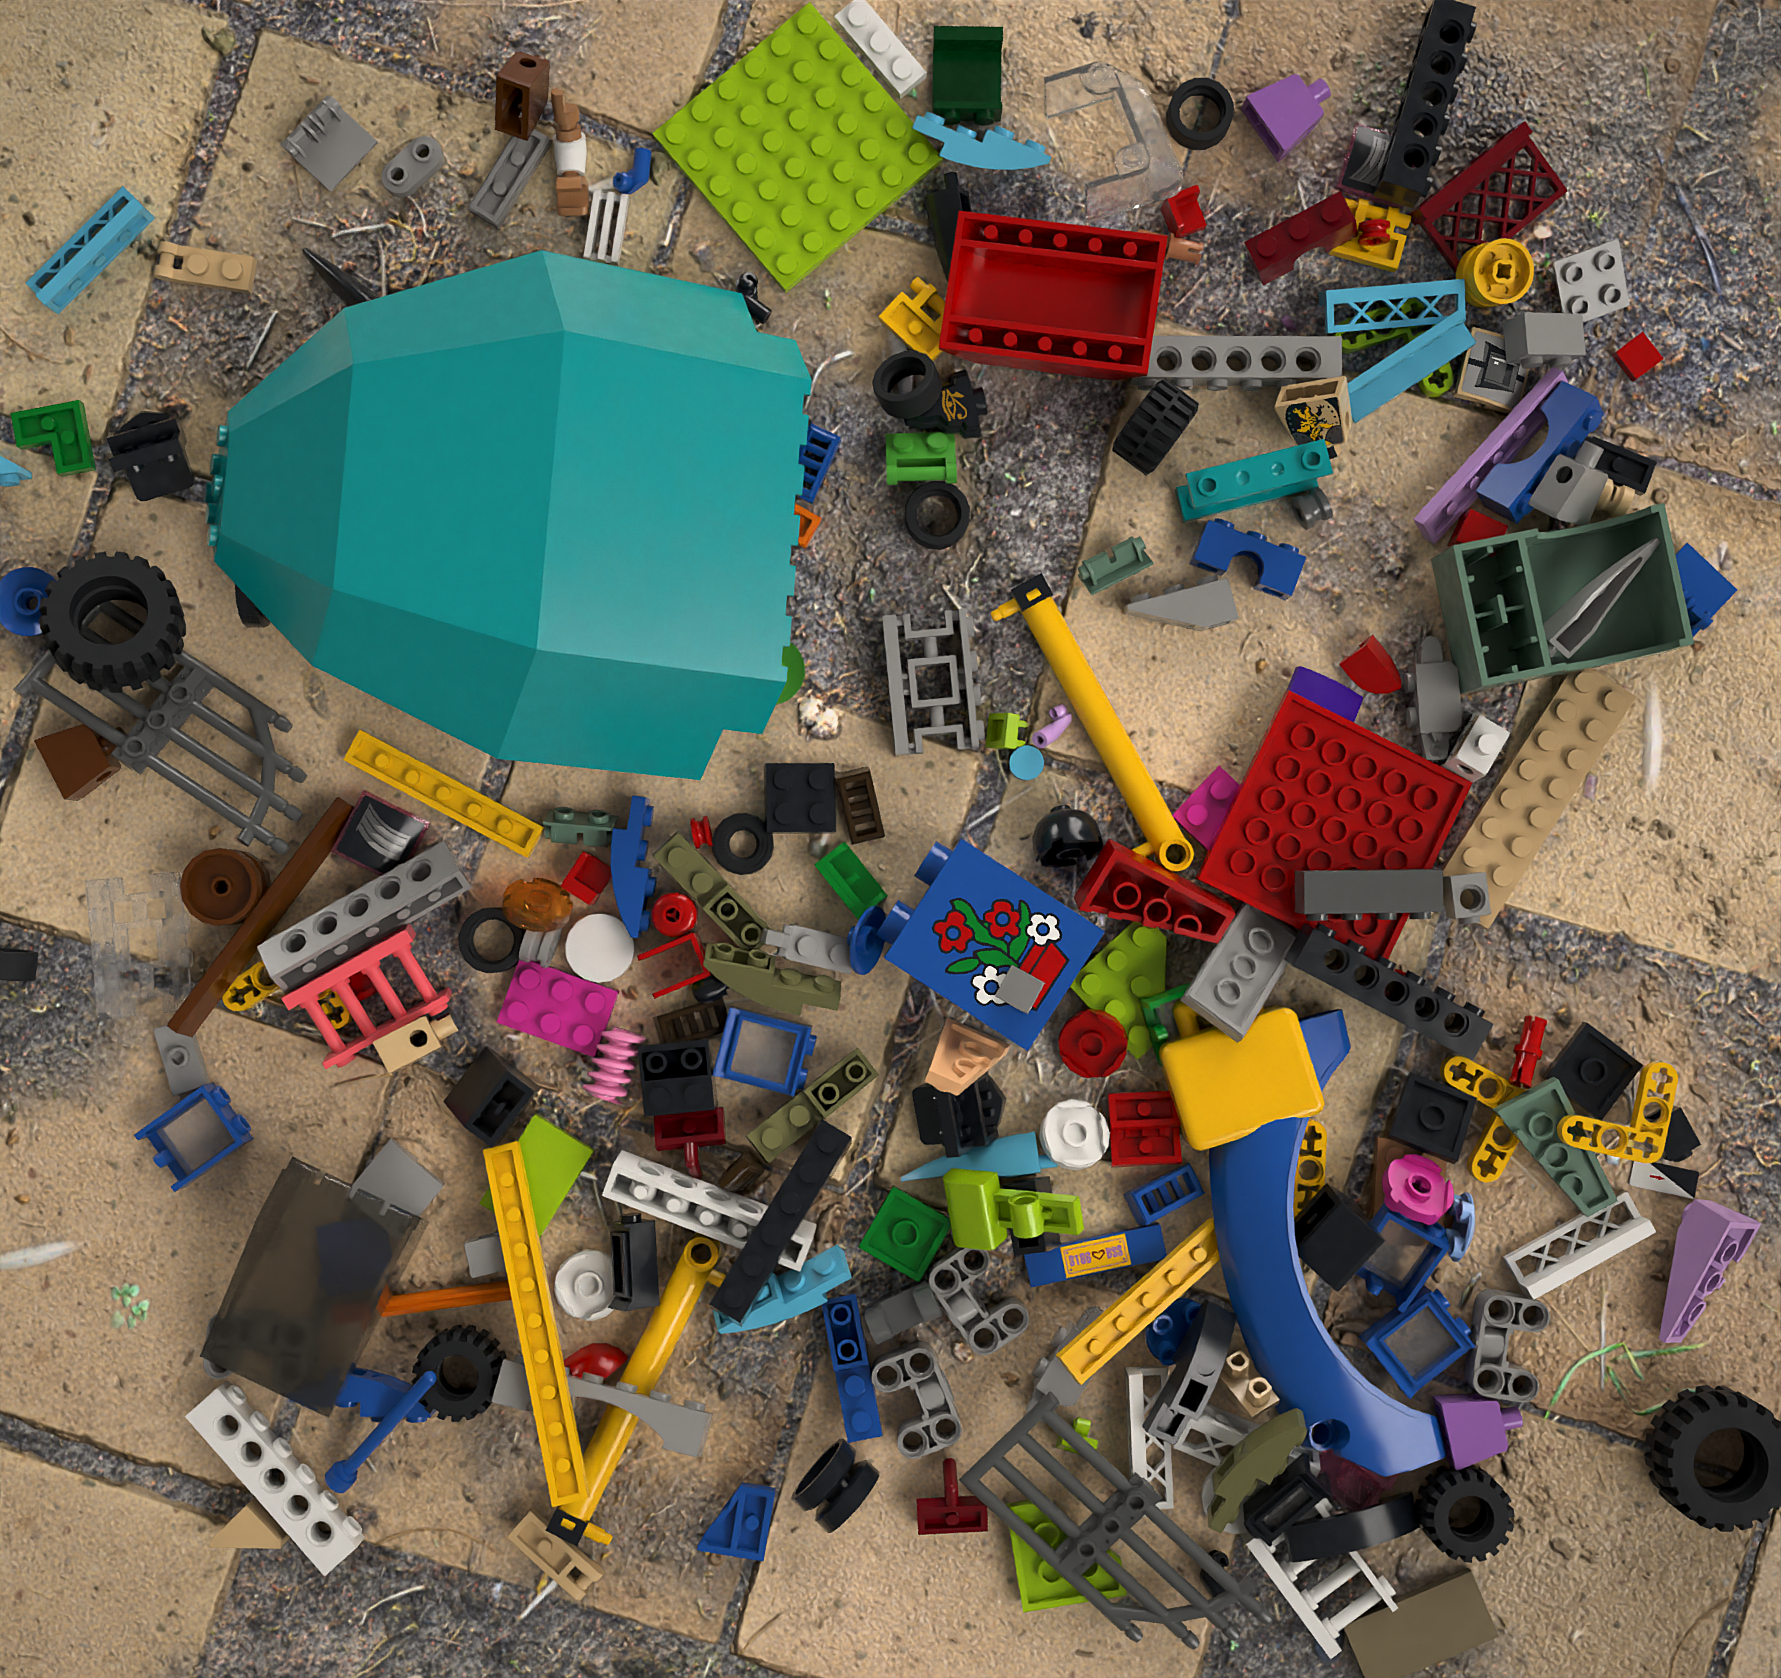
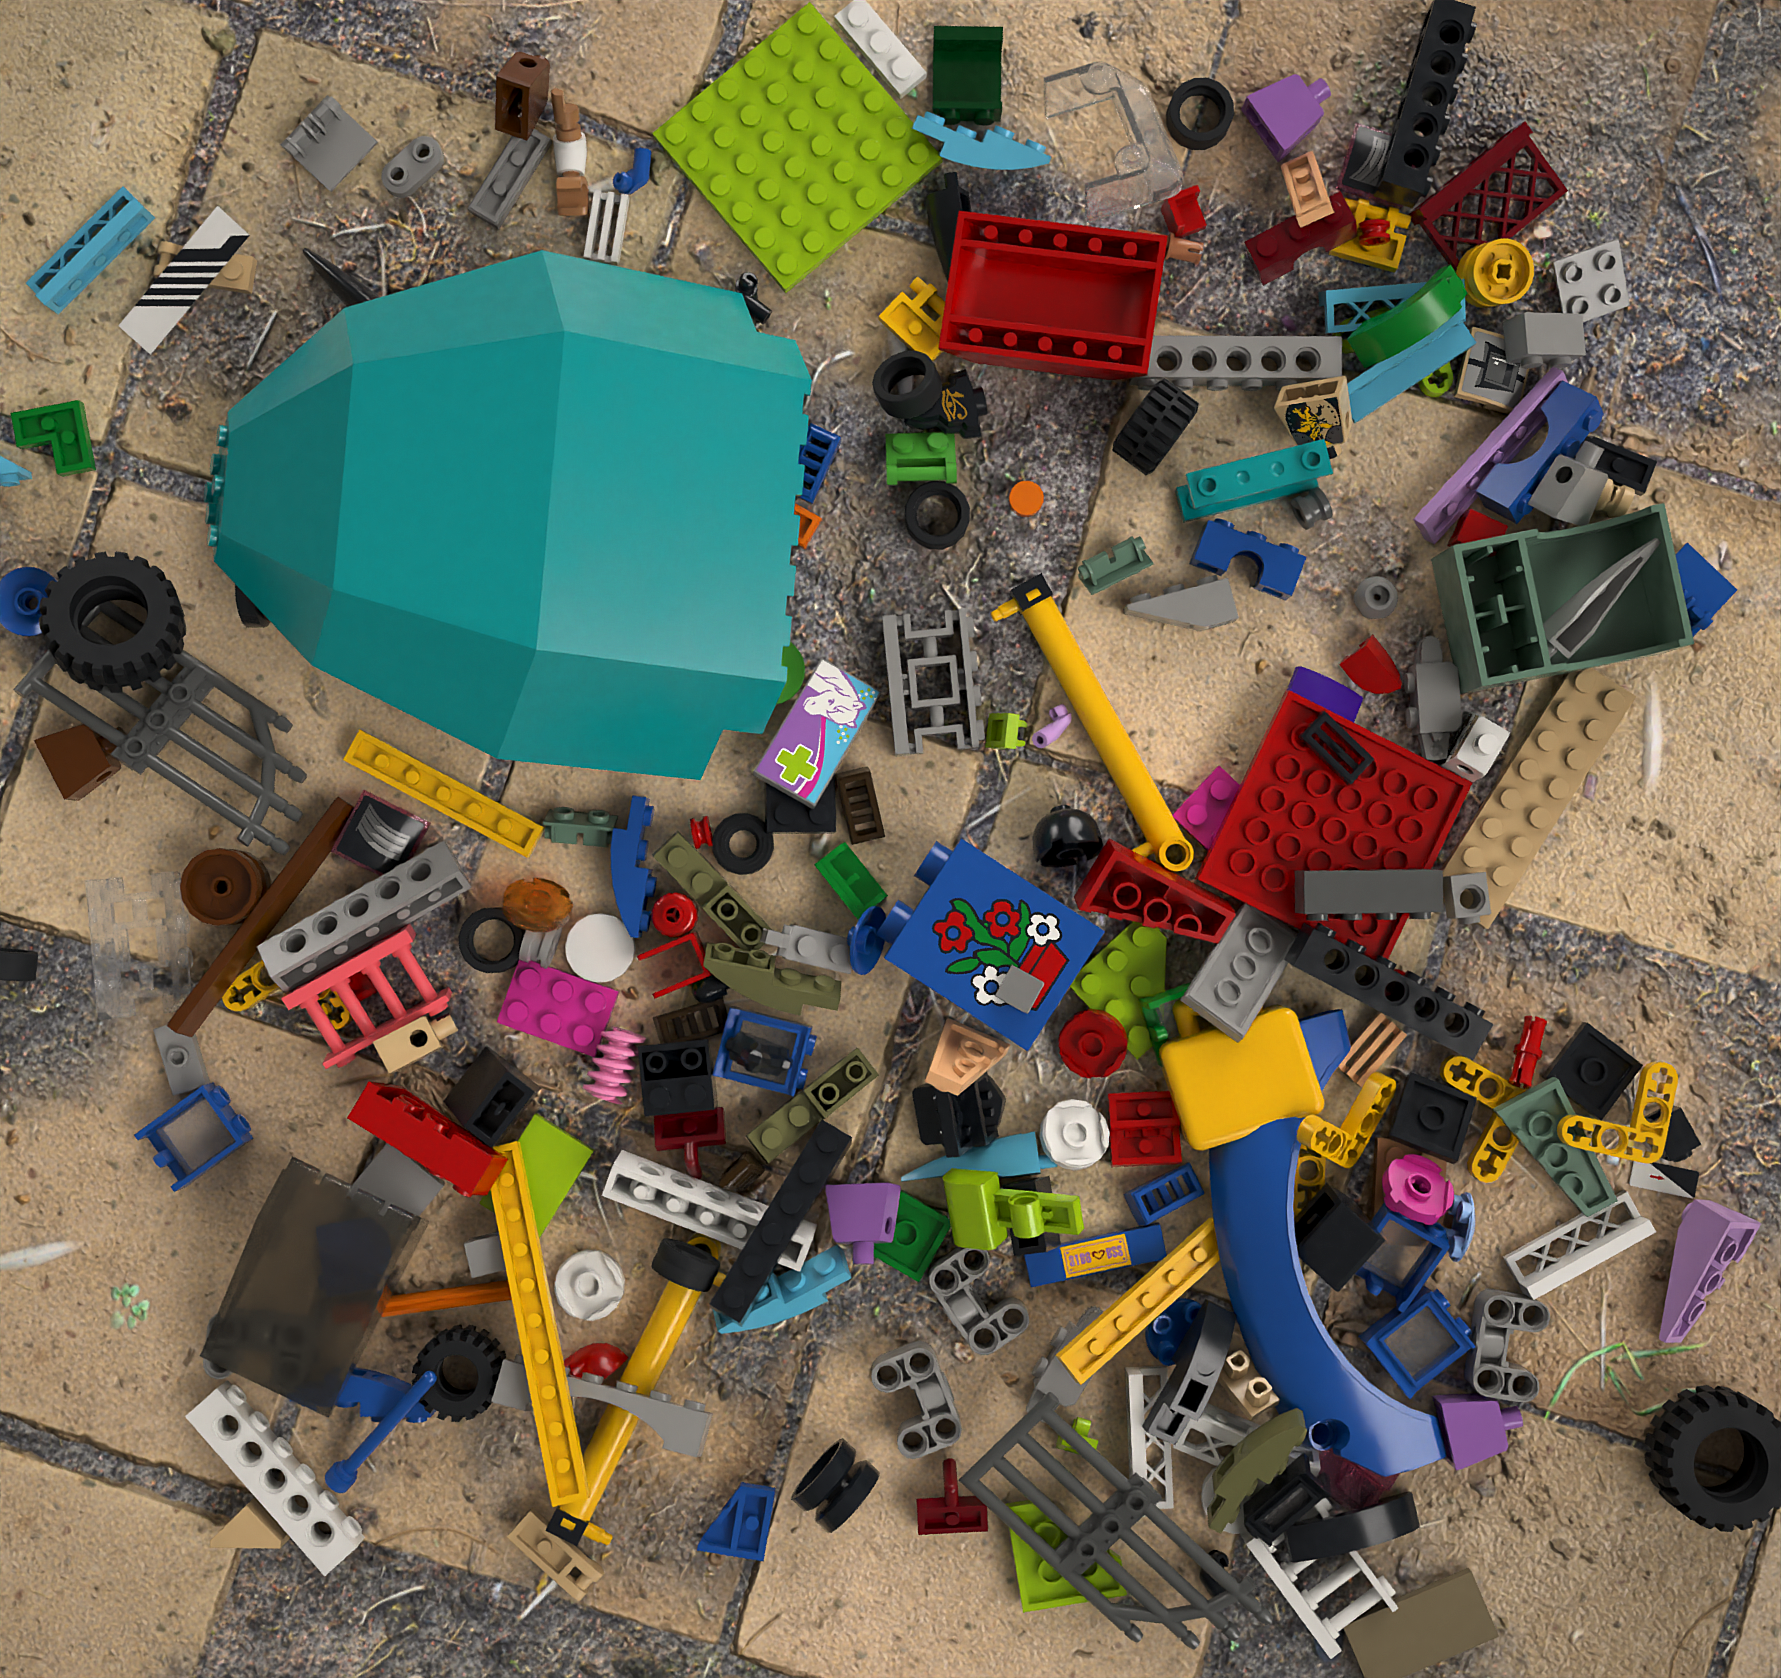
(152, 454): black piece -> none
(184, 280): none -> white sticker
(428, 1137): none -> red wedge
(587, 878): red panel -> none
(634, 1263): black window -> none
(685, 1265): none -> black tyre
(758, 1054): none -> black rock
(817, 733): none -> tile
(852, 1368): blue slope -> none
(863, 1216): none -> medium lavender torso
(901, 1310): dark grey piece -> none
(1026, 498): none -> orange tile
(1026, 762): medium azure tile -> none
(1306, 189): none -> light nougat tile
(1336, 767): none -> black tile
(1348, 1142): none -> yellow beam
(1365, 599): none -> light grey plate
(1379, 1059): none -> light nougat tile
(1409, 321): none -> green arch
(1483, 1533): black tyre -> none
(1637, 356): red tile -> none

